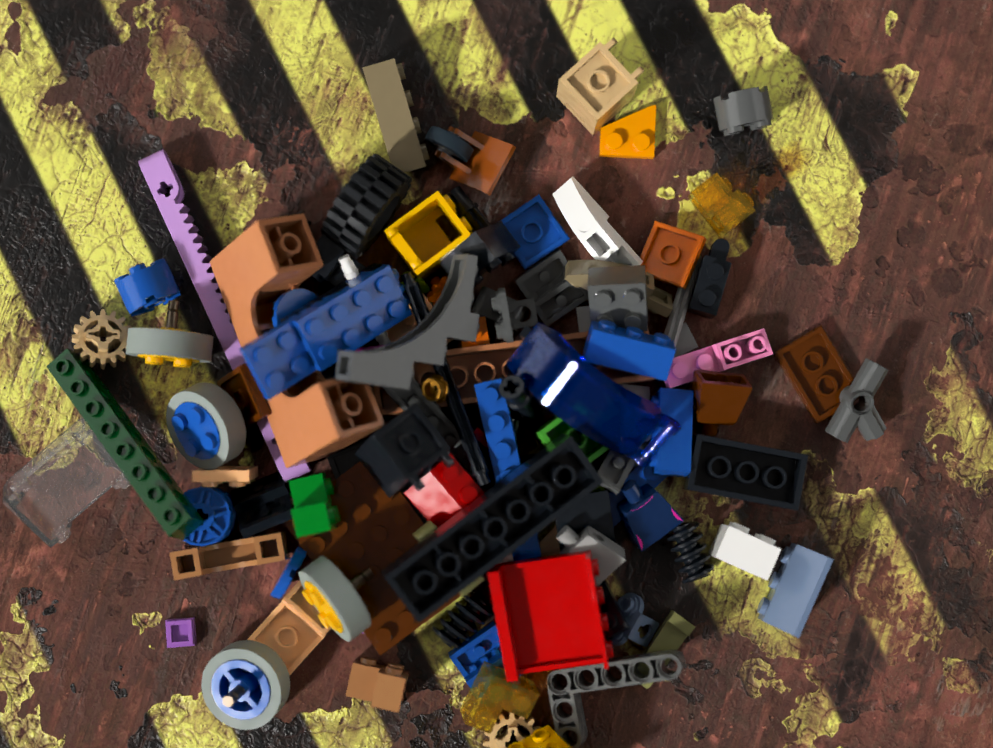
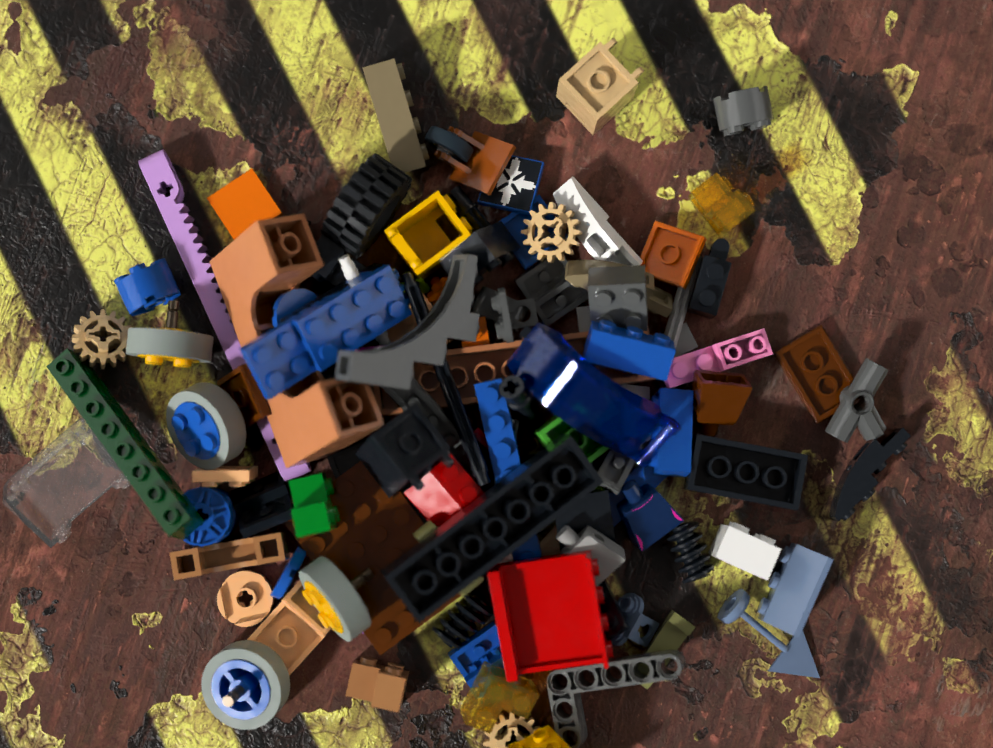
(180, 632): medium lavender tile -> none
(233, 588): none -> light nougat plate
(243, 203): none -> orange tile
(430, 390): pearl gold plate -> none
(516, 187): none -> tile
(559, 224): none -> tan gear
(630, 136): light orange wing -> none
(795, 656): none -> sand blue piece
(857, 480): none -> black slope

